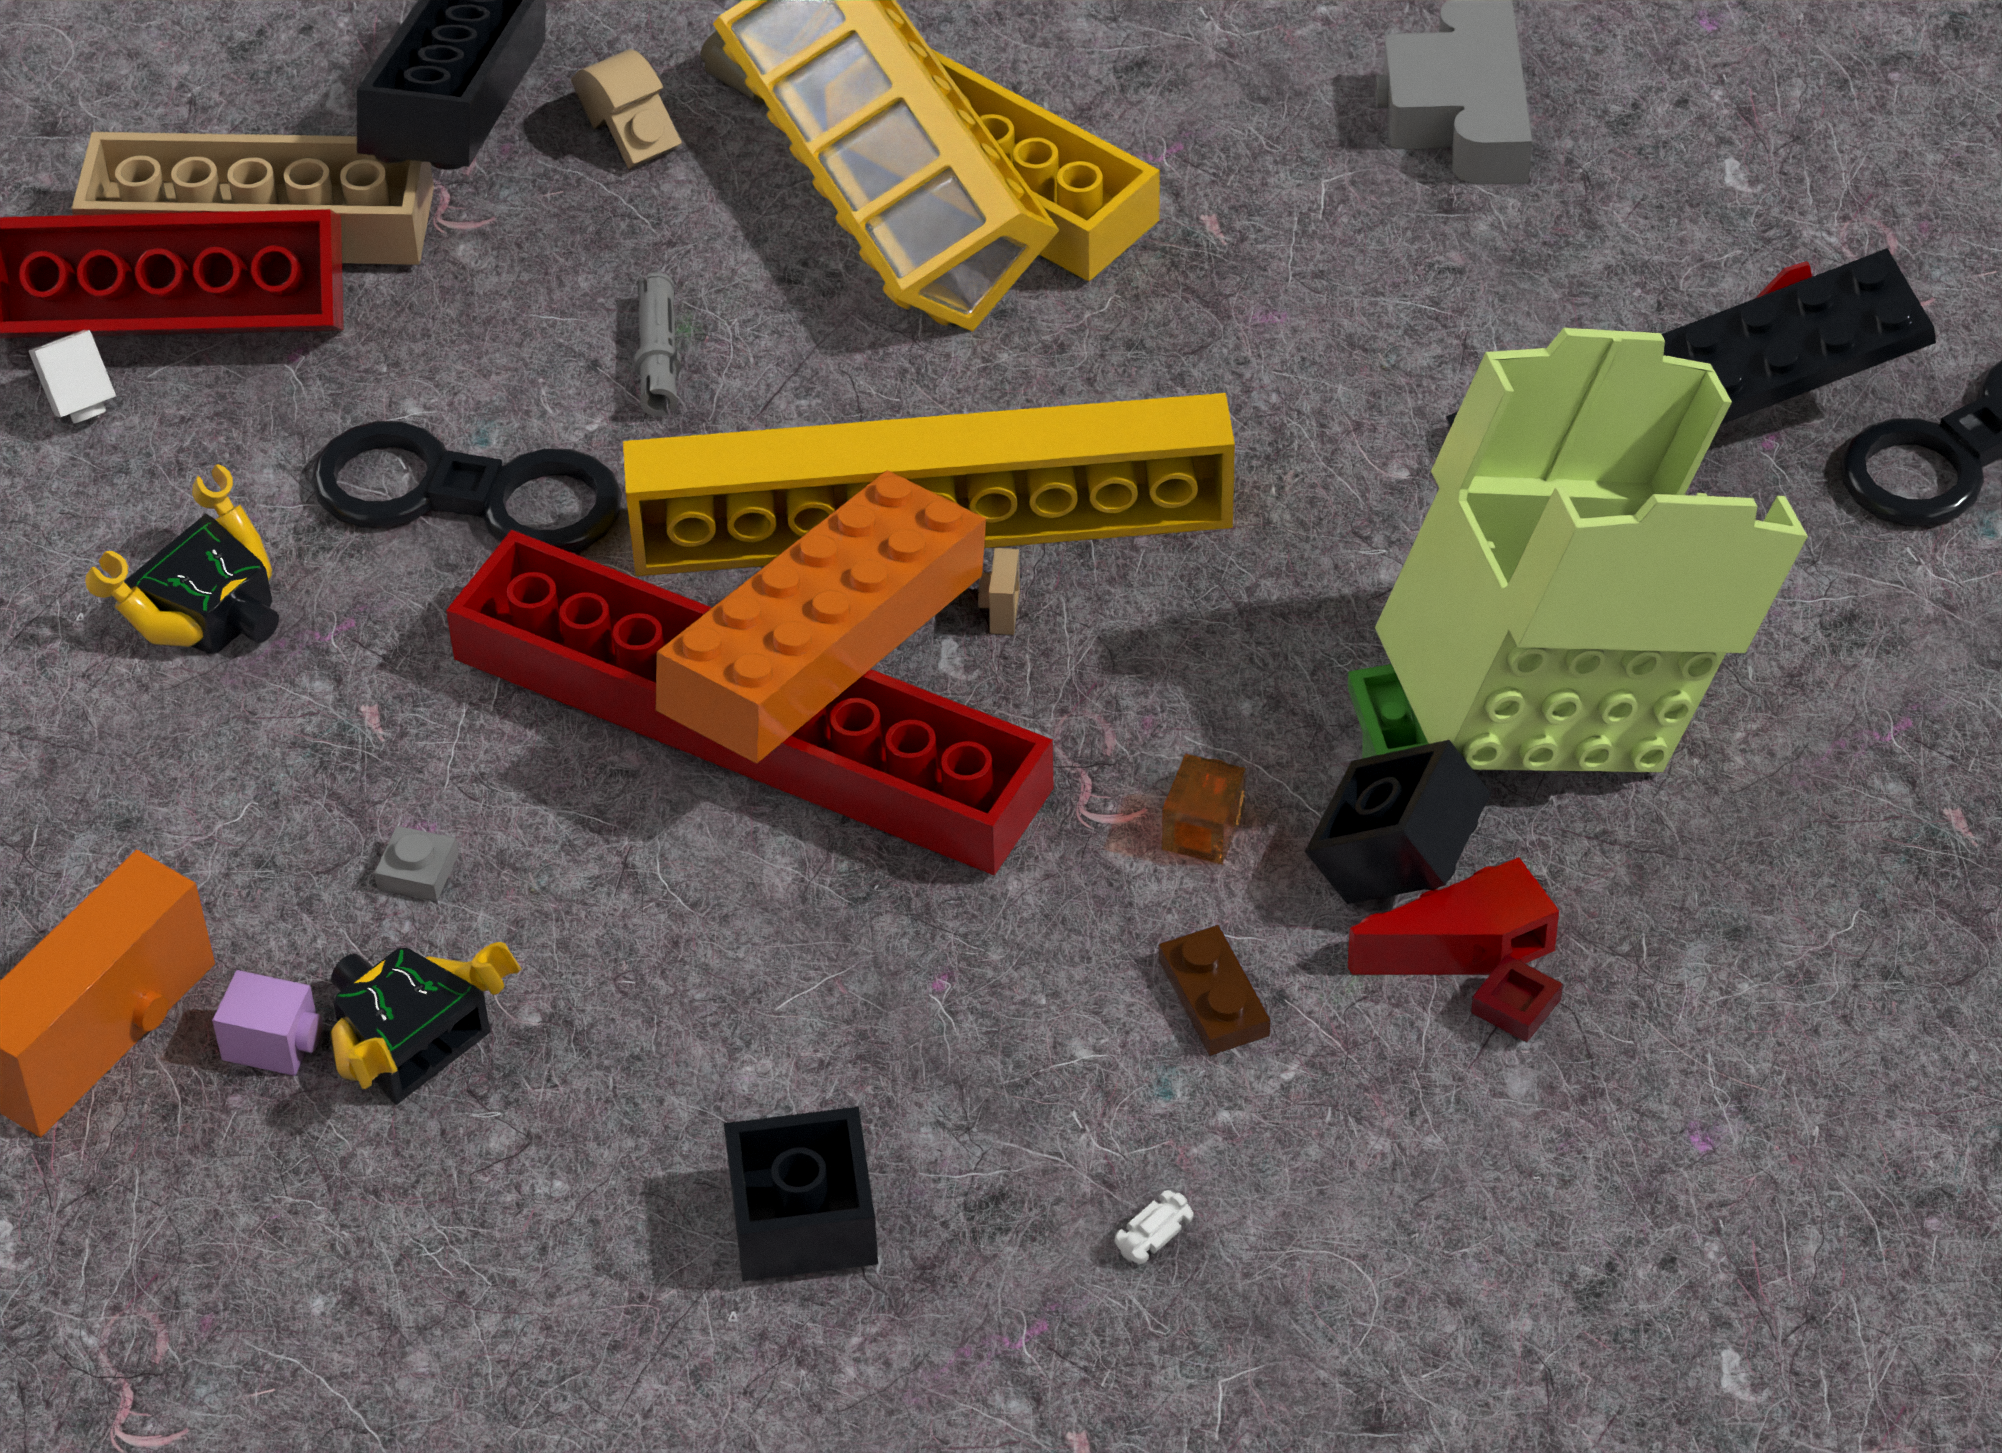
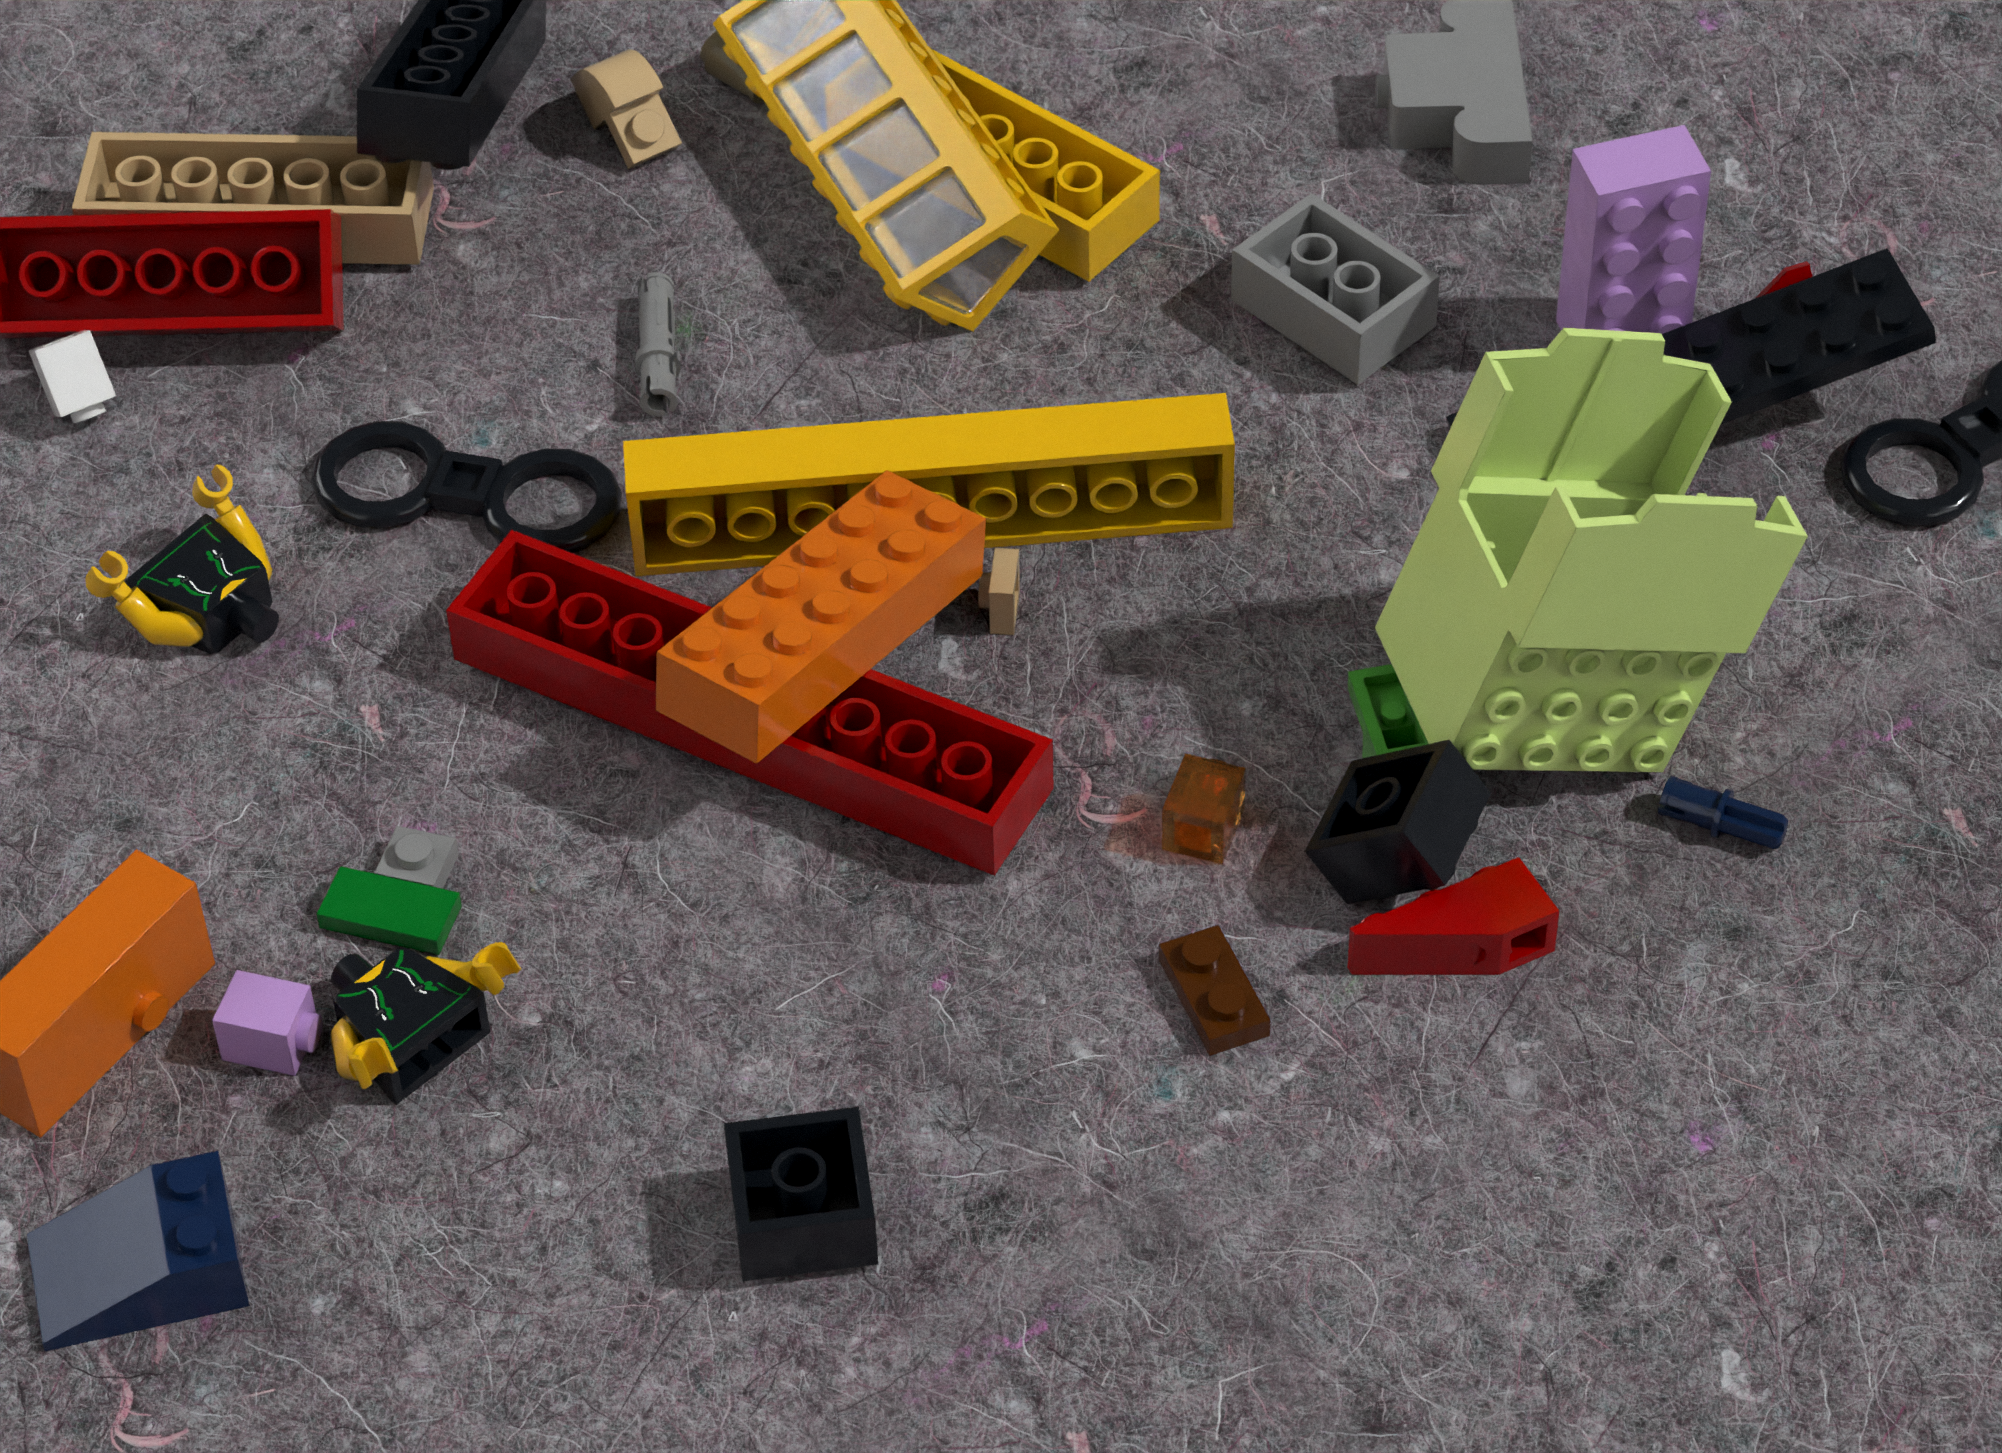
(139, 1255): none -> dark blue slope
(389, 910): none -> green tile
(1154, 1227): white piece -> none
(1334, 288): none -> light grey brick
(1516, 998): dark red plate -> none
(1633, 233): none -> lavender brick
(1722, 813): none -> dark blue axle

